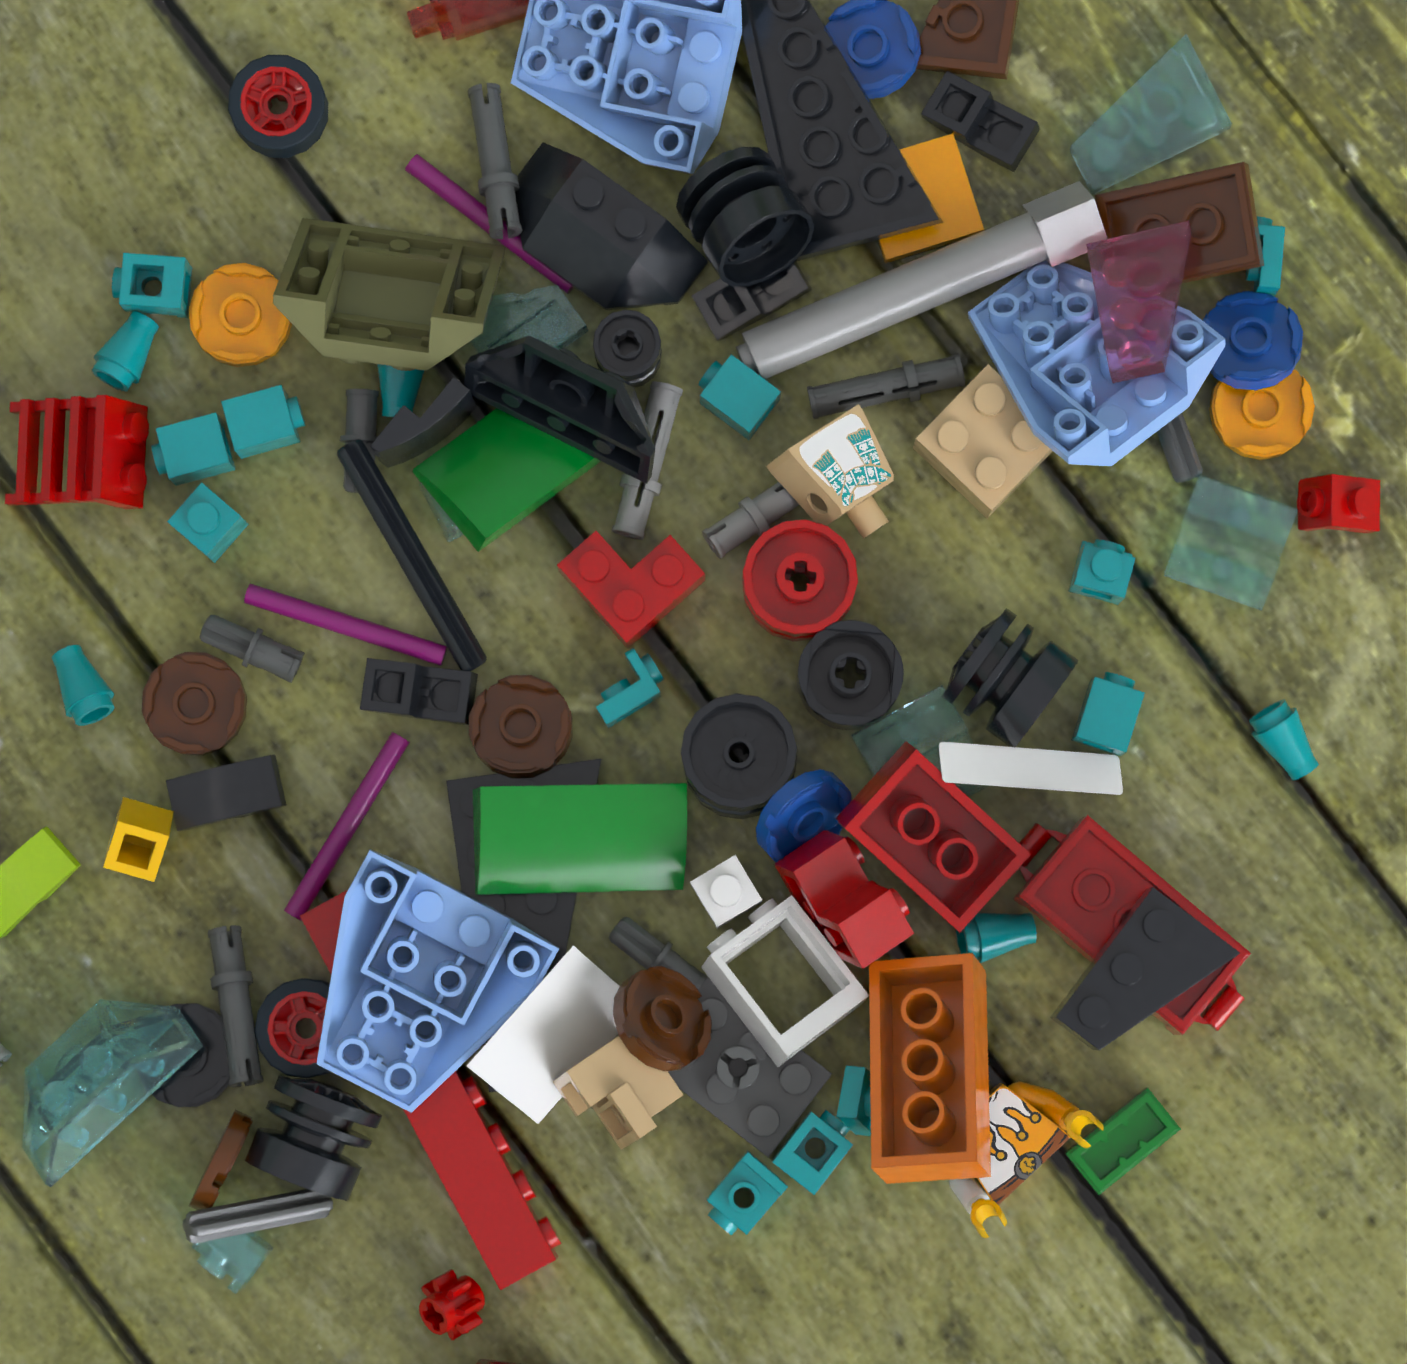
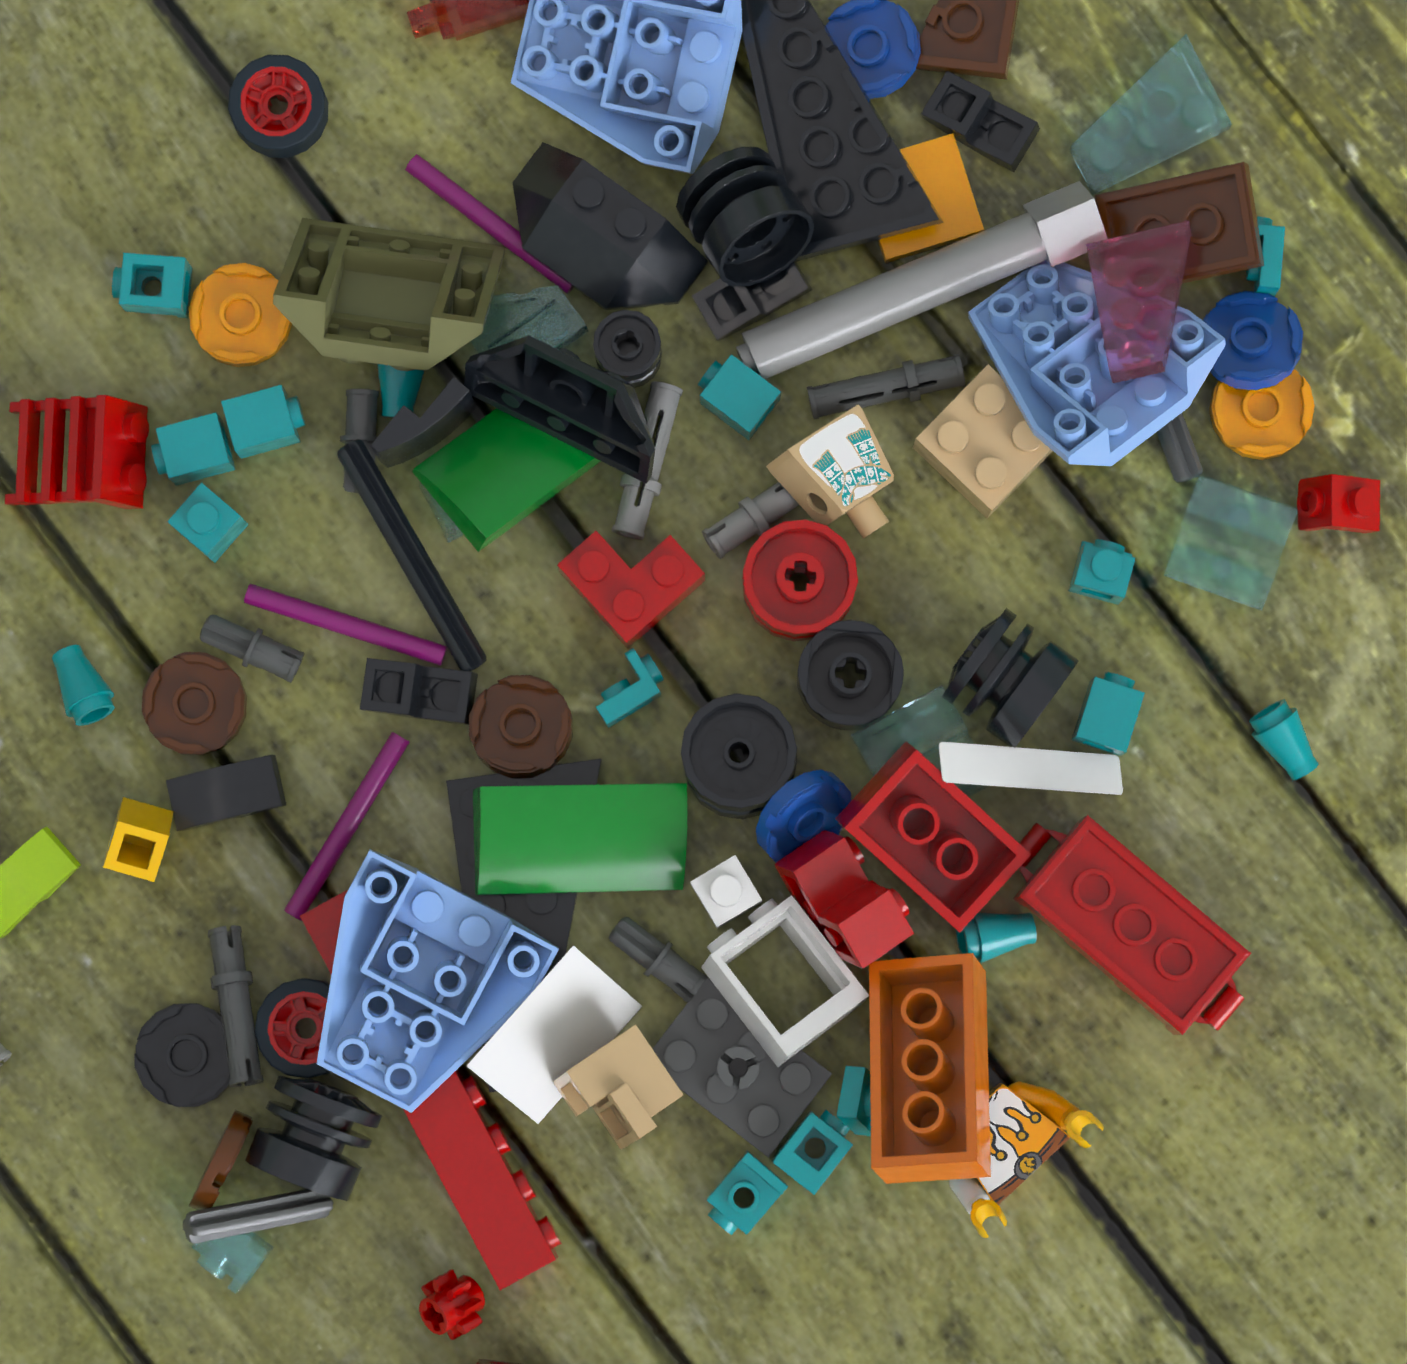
(98, 1079): clear light blue wedge -> none
(126, 352): teal cone -> none
(497, 180): dark grey pin -> none
(662, 1018): reddish brown tile -> none
(1124, 1142): green plate -> none
(1140, 969): black wedge -> none

